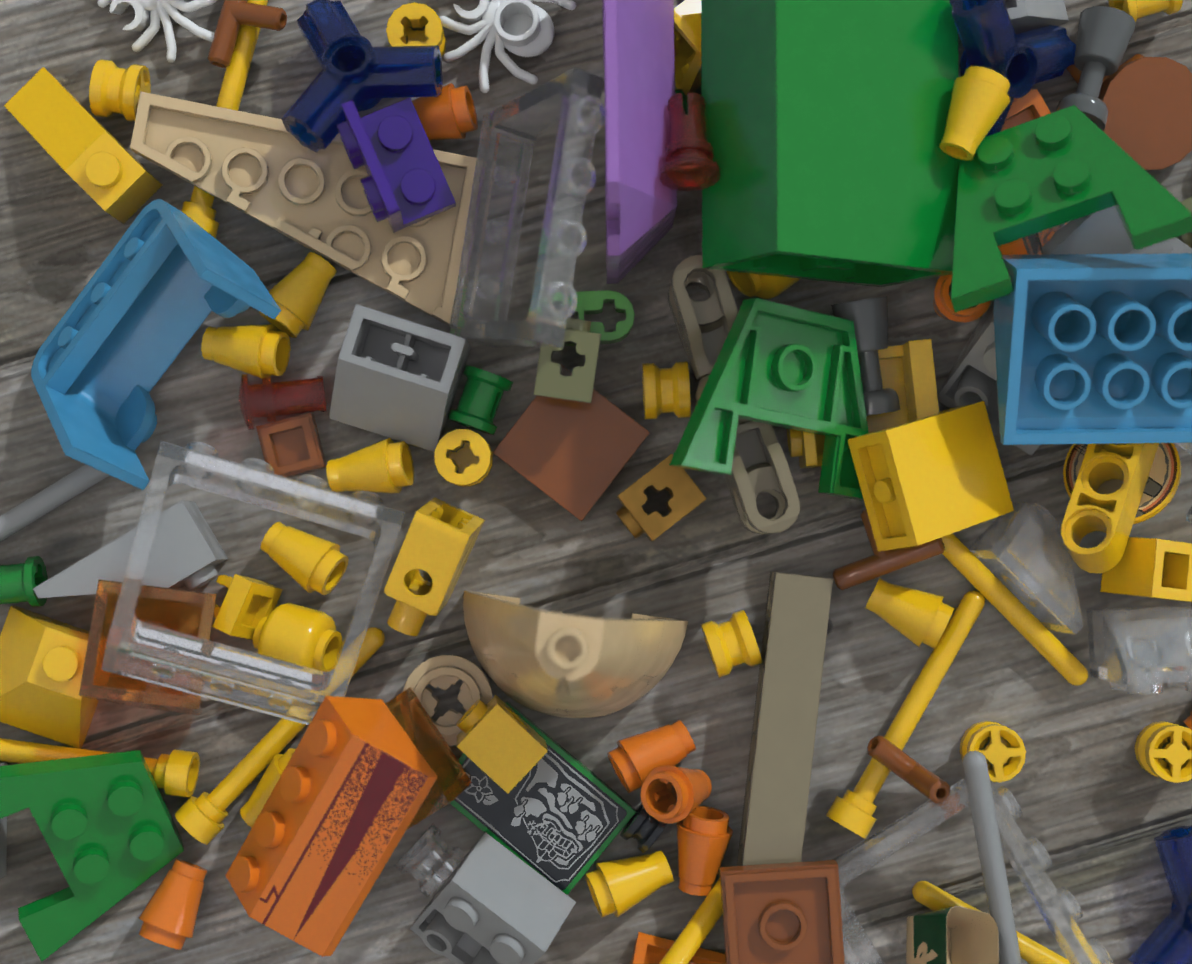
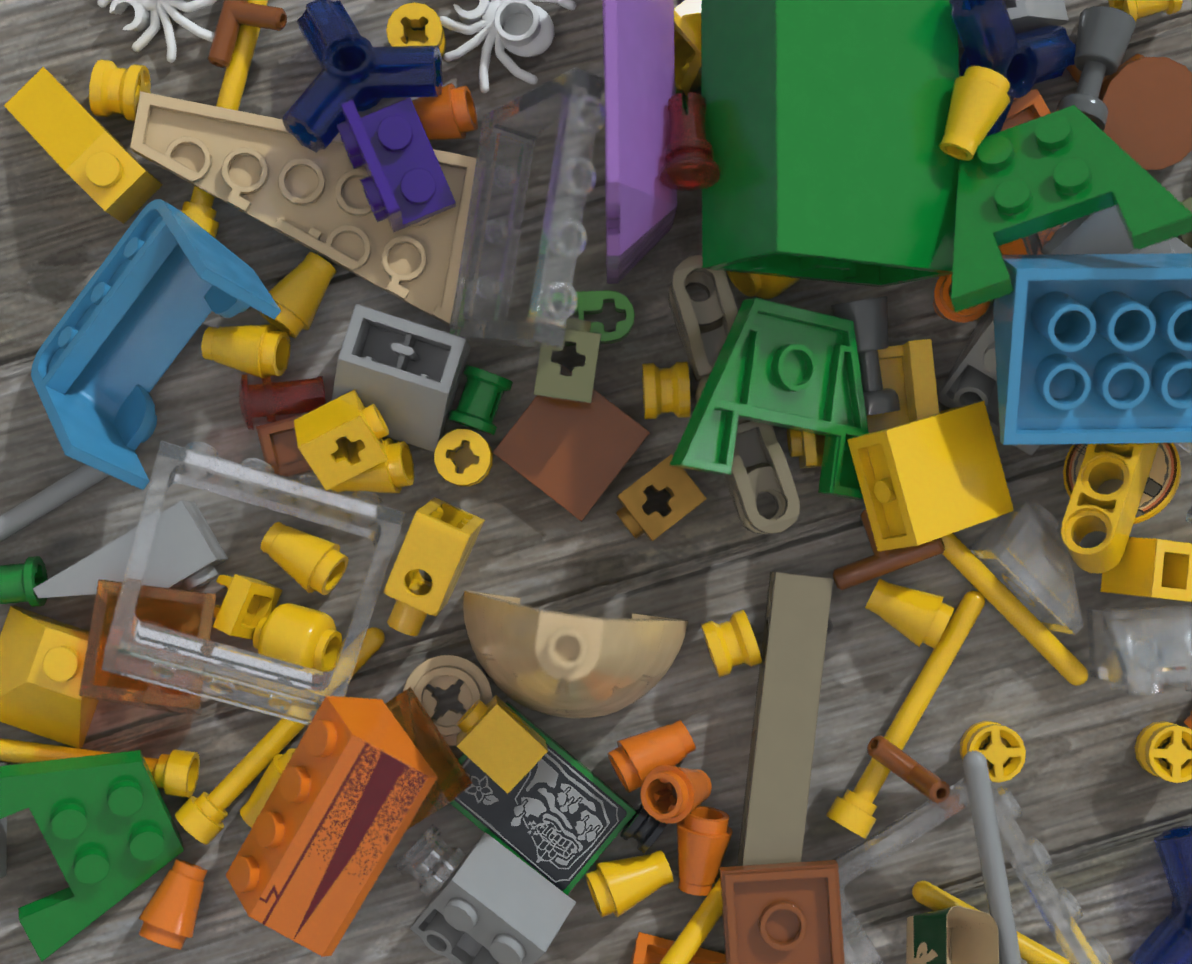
(327, 450): none -> yellow brick

